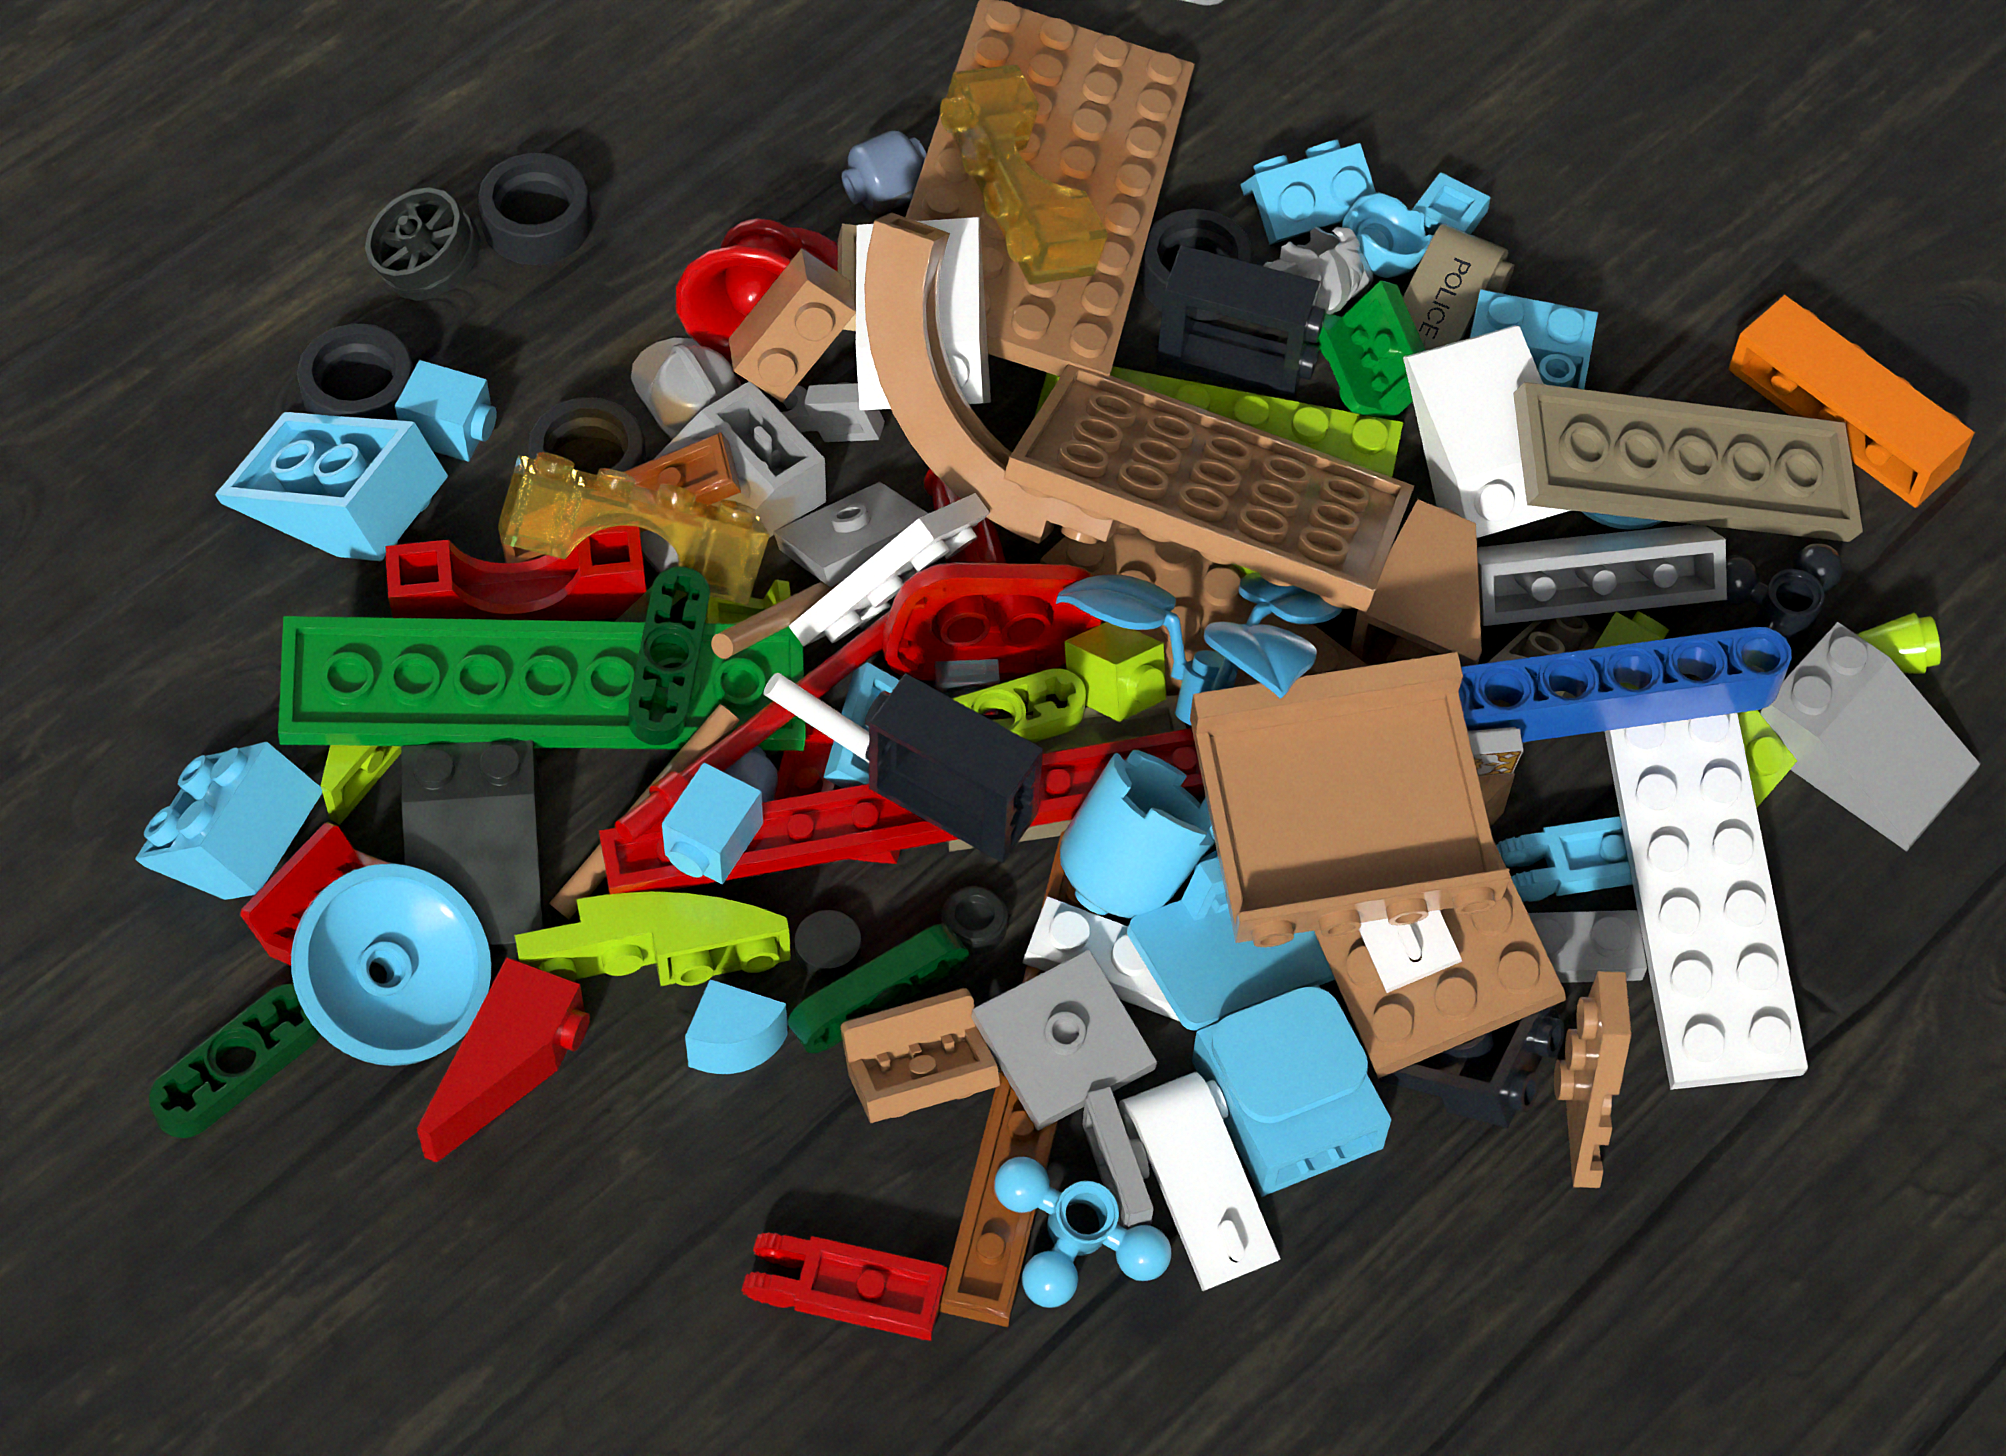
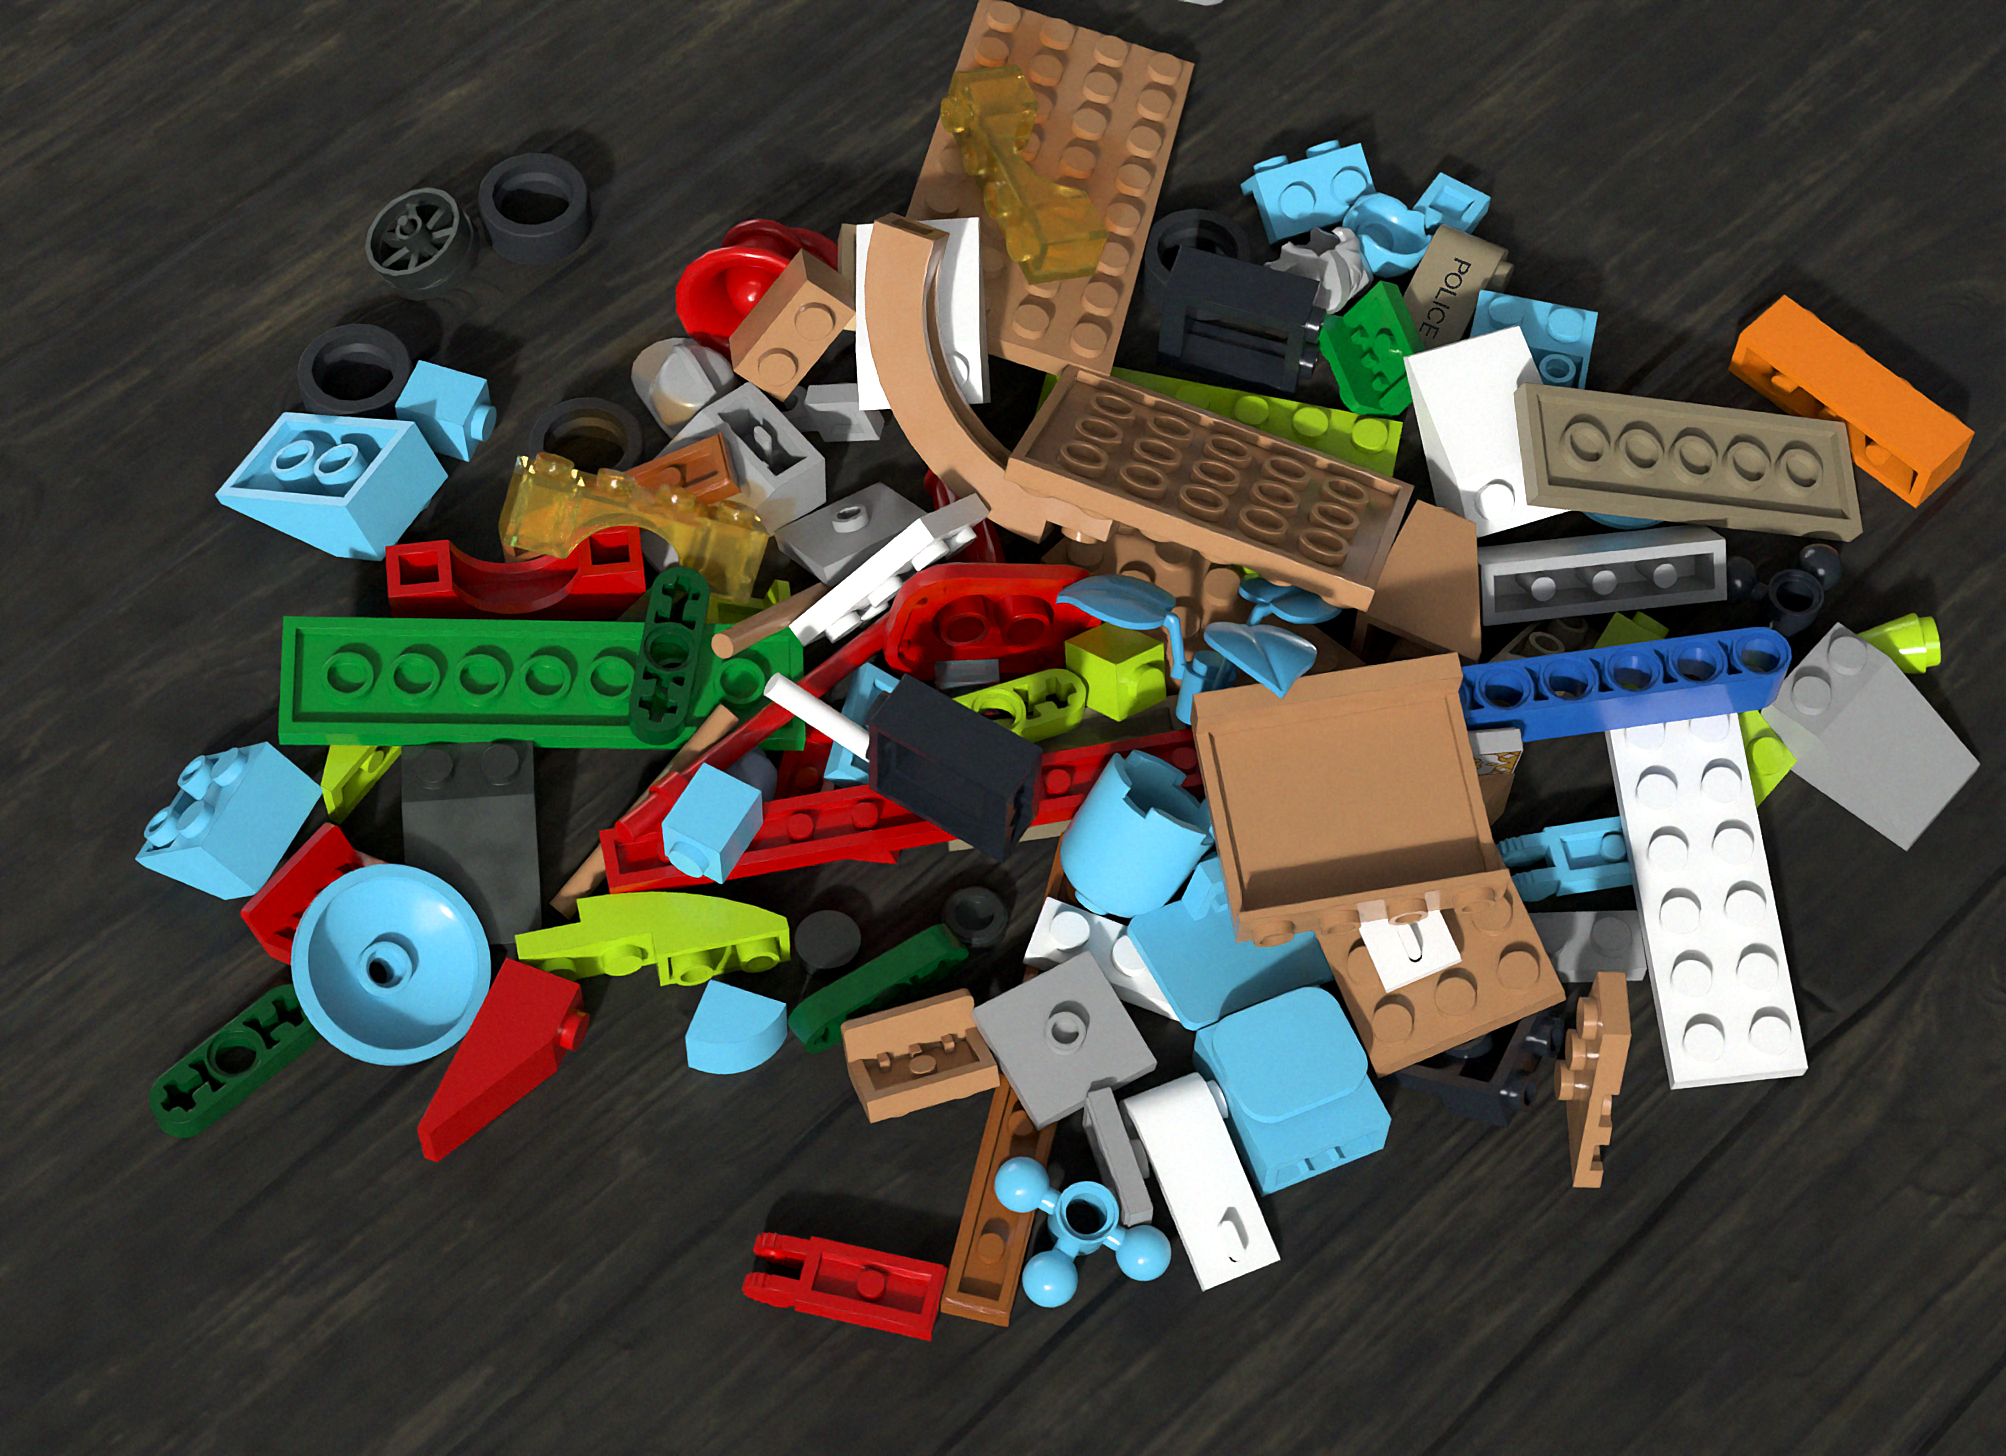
(884, 172): sand blue head -> none

